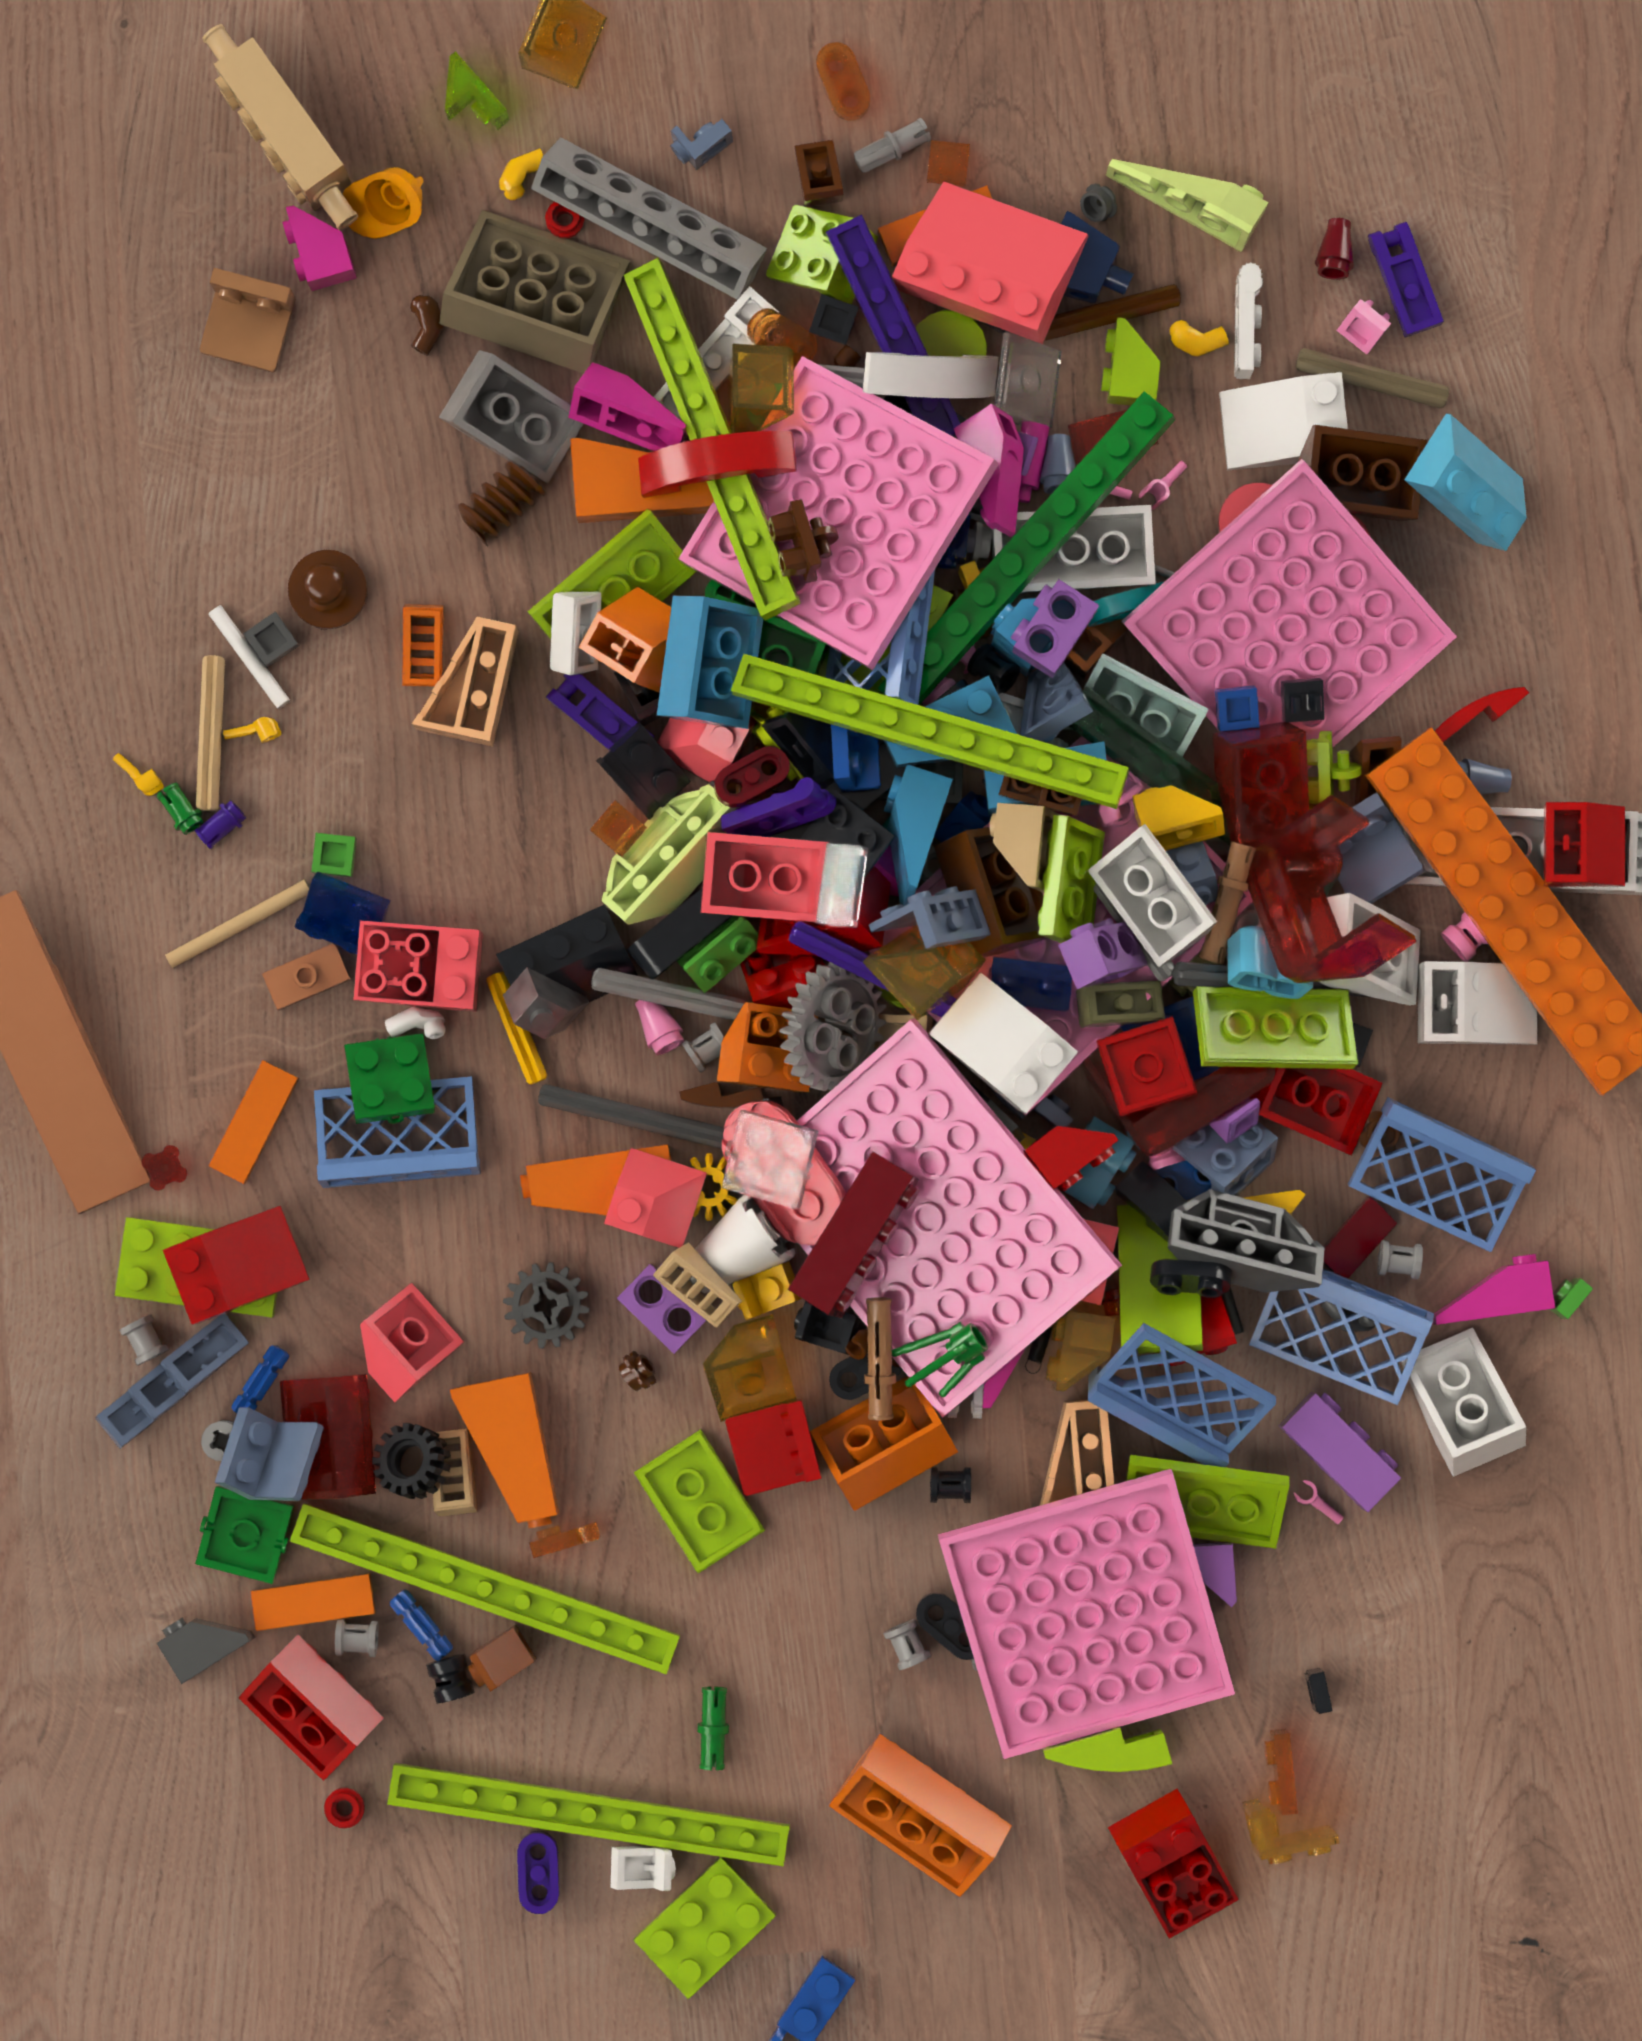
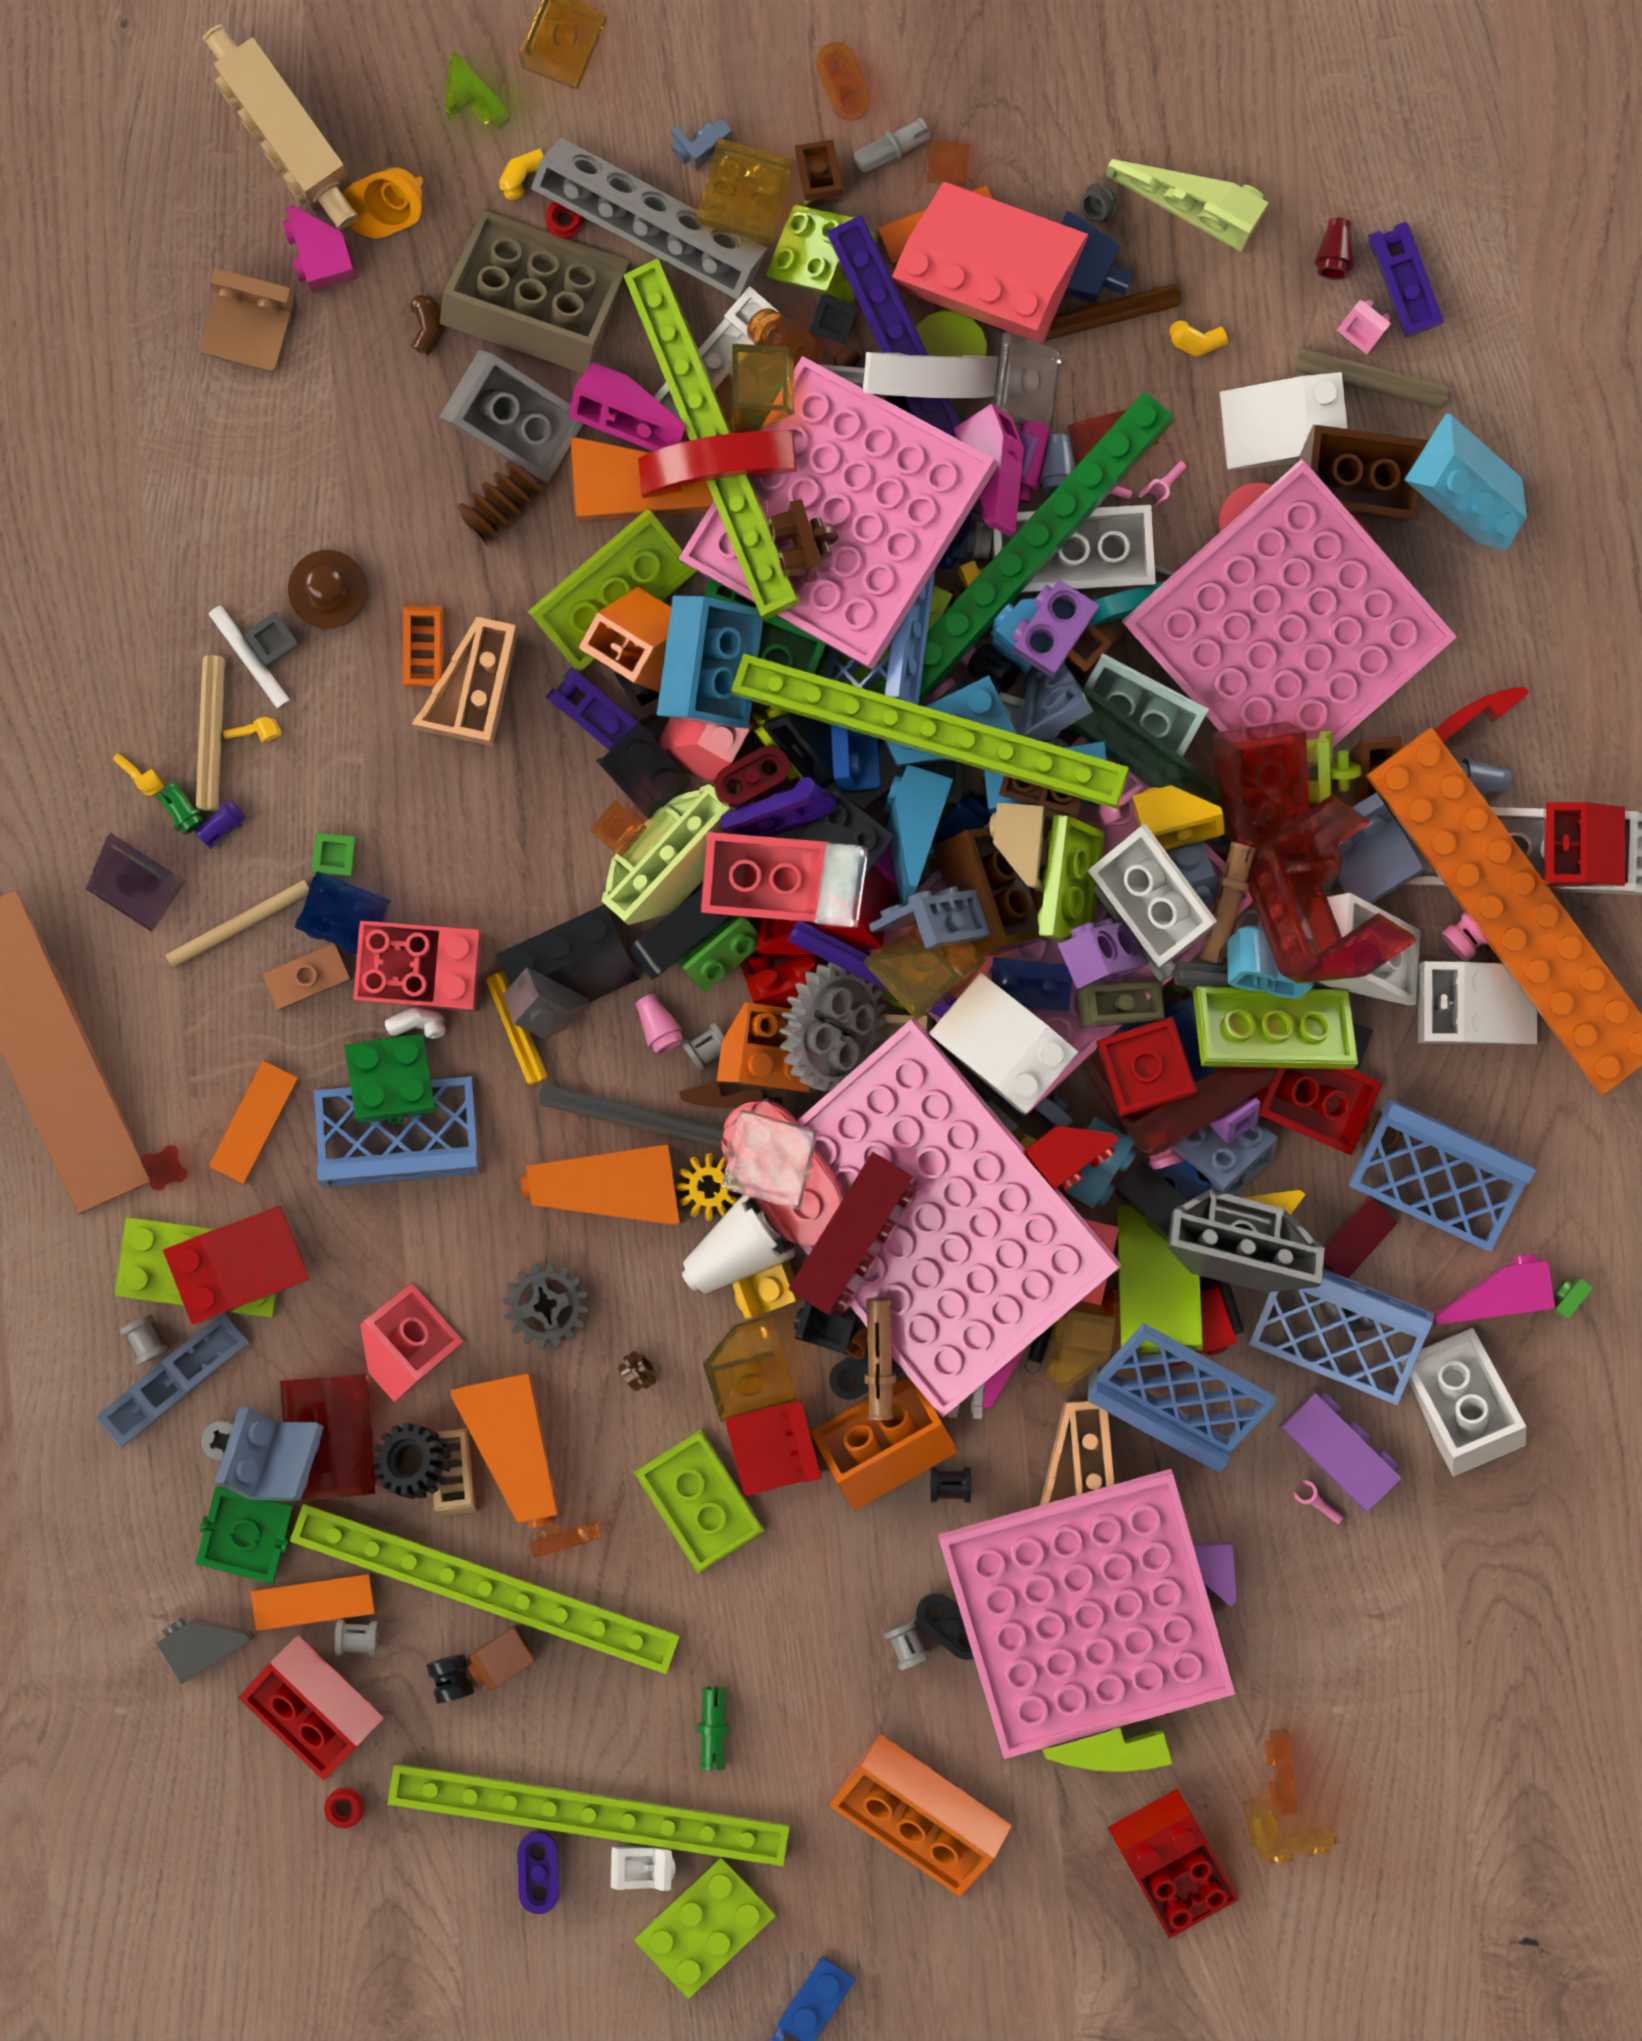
(133, 882): none -> slope
(261, 1378): blue axle -> none
(421, 1625): blue axle -> none
(570, 621): white slope -> none
(655, 1198): coral slope -> none
(656, 1315): medium lavender brick -> none
(666, 993): light grey axle -> none
(680, 1286): tan slope -> none
(744, 191): none -> clear yellow bracket
(964, 1345): green plant -> none
(1132, 366): lime slope -> none
(1187, 1276): black plate -> none
(1224, 1501): lime plate -> none
(1237, 708): blue plate -> none
(1247, 318): white hinge -> none
(1302, 700): black tile -> none
(1318, 1691): black tile -> none
(1400, 1259): light grey bush -> none

